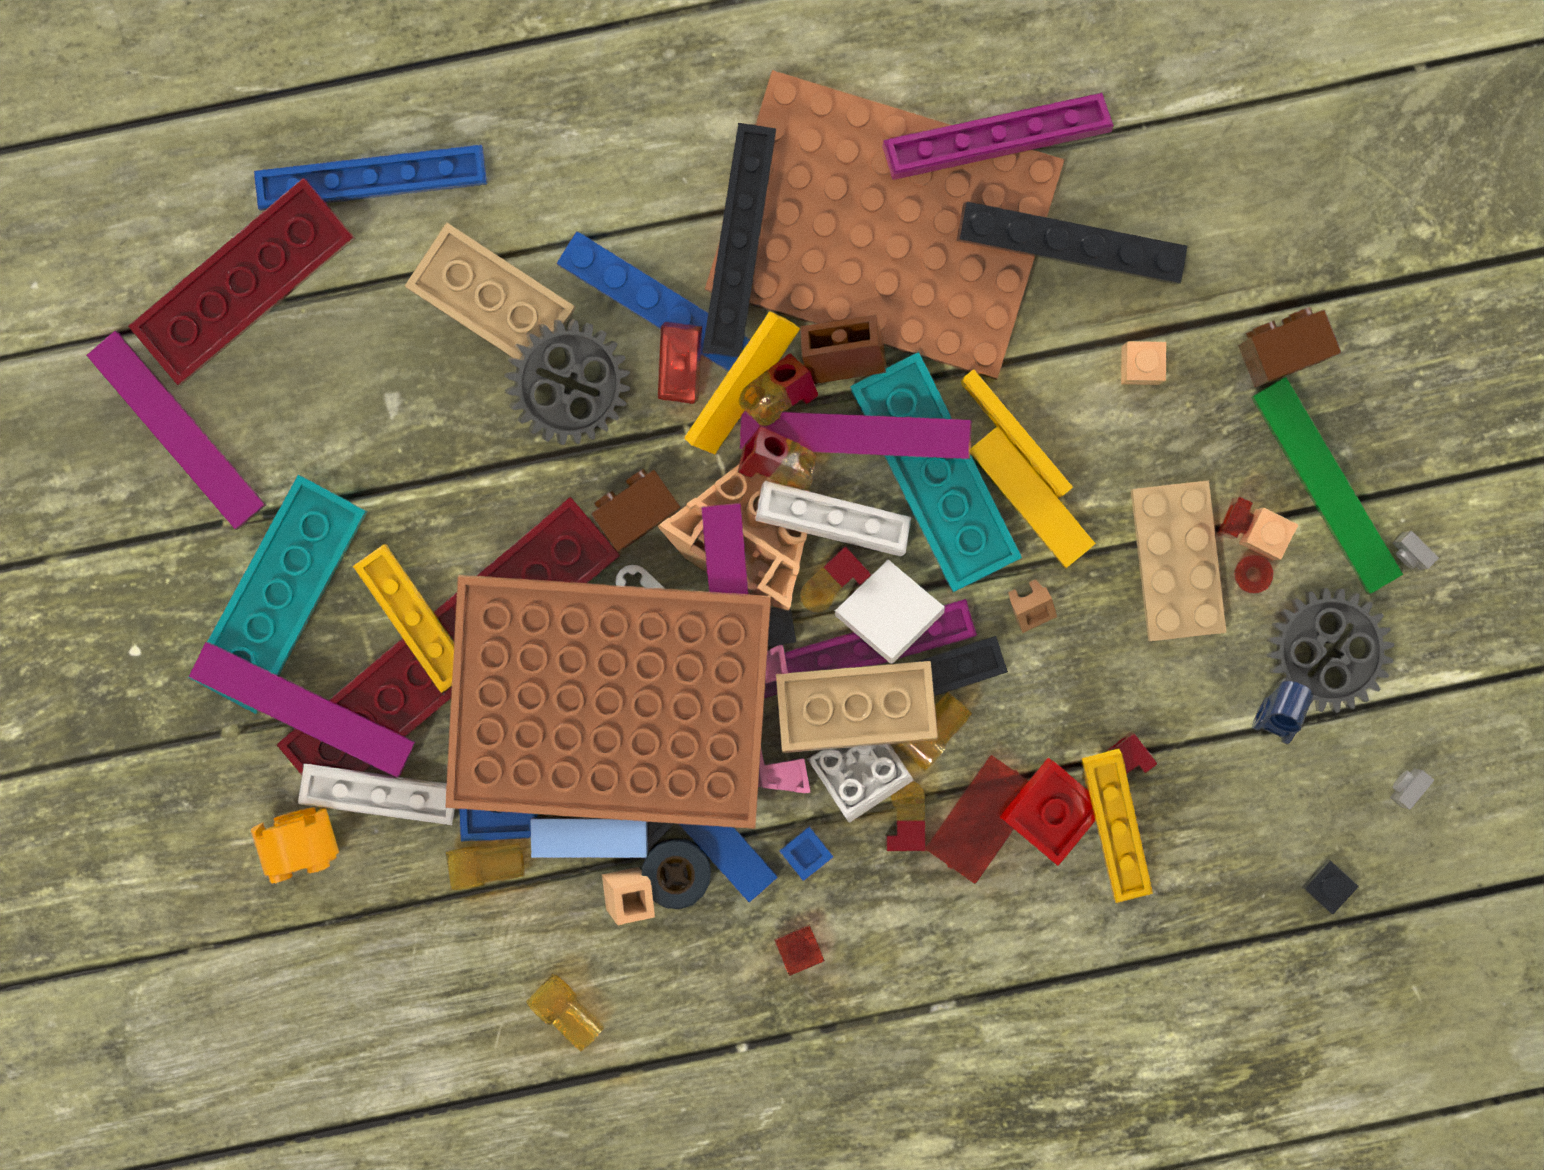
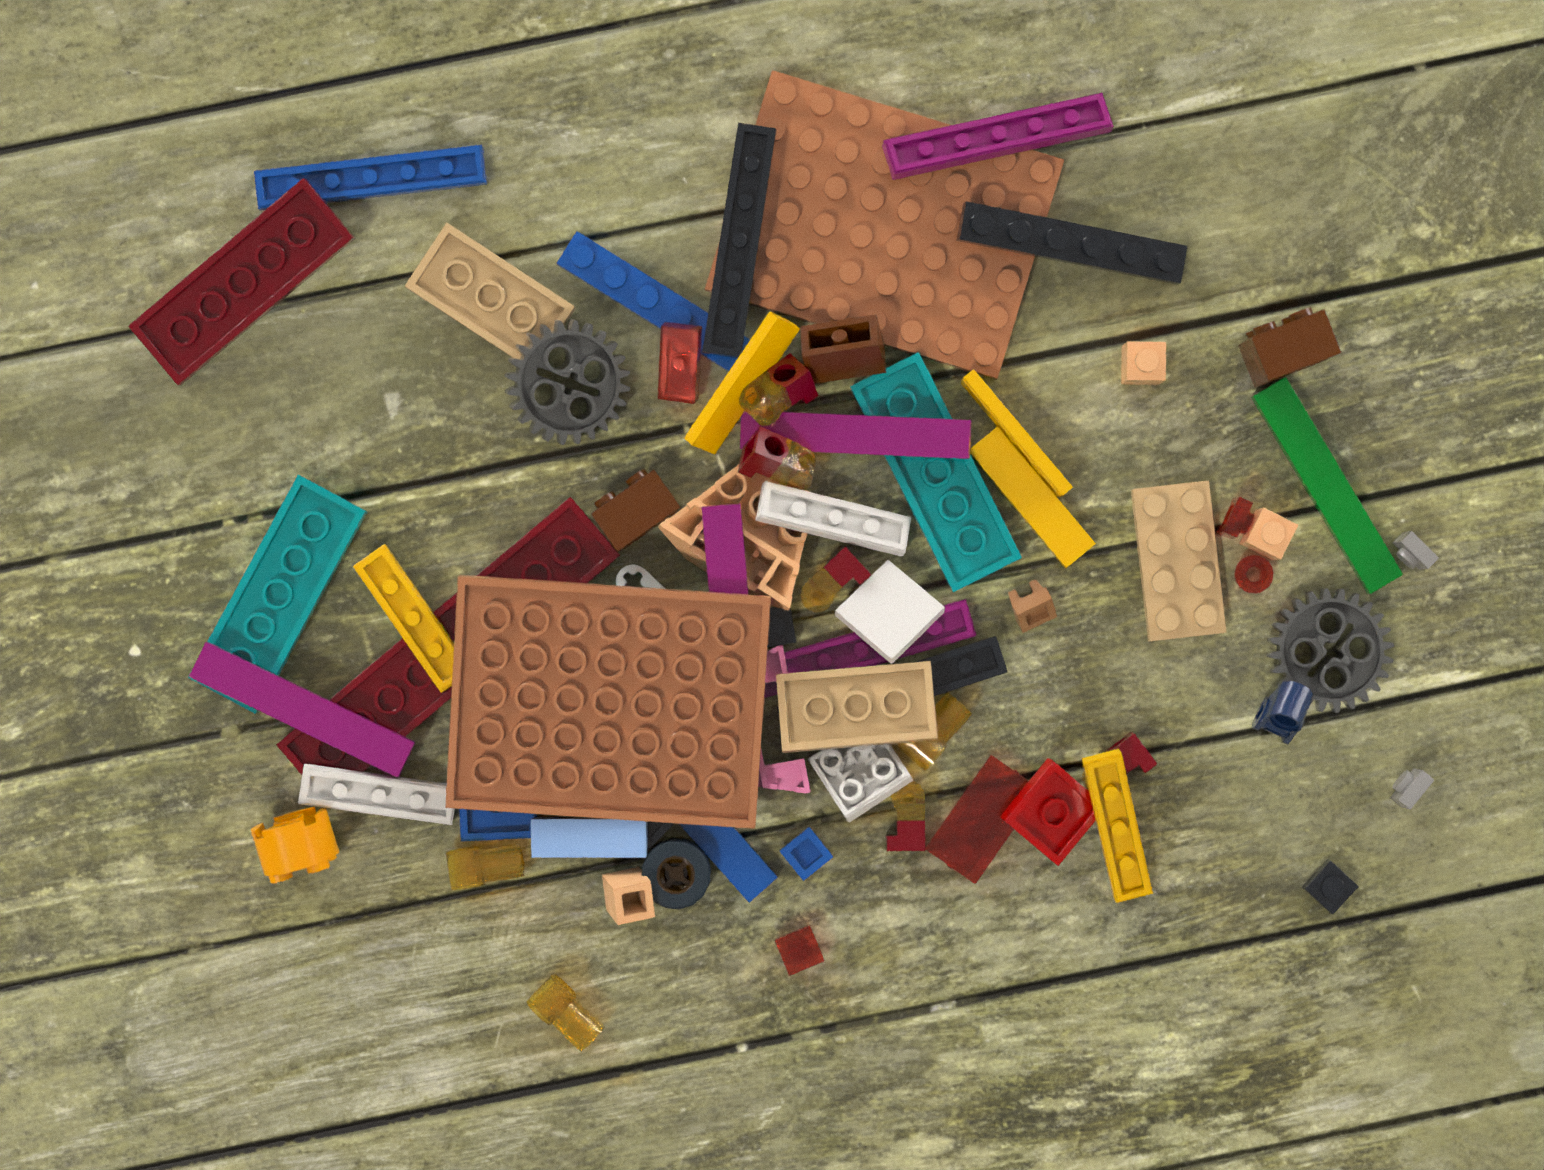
(176, 430): magenta tile -> none

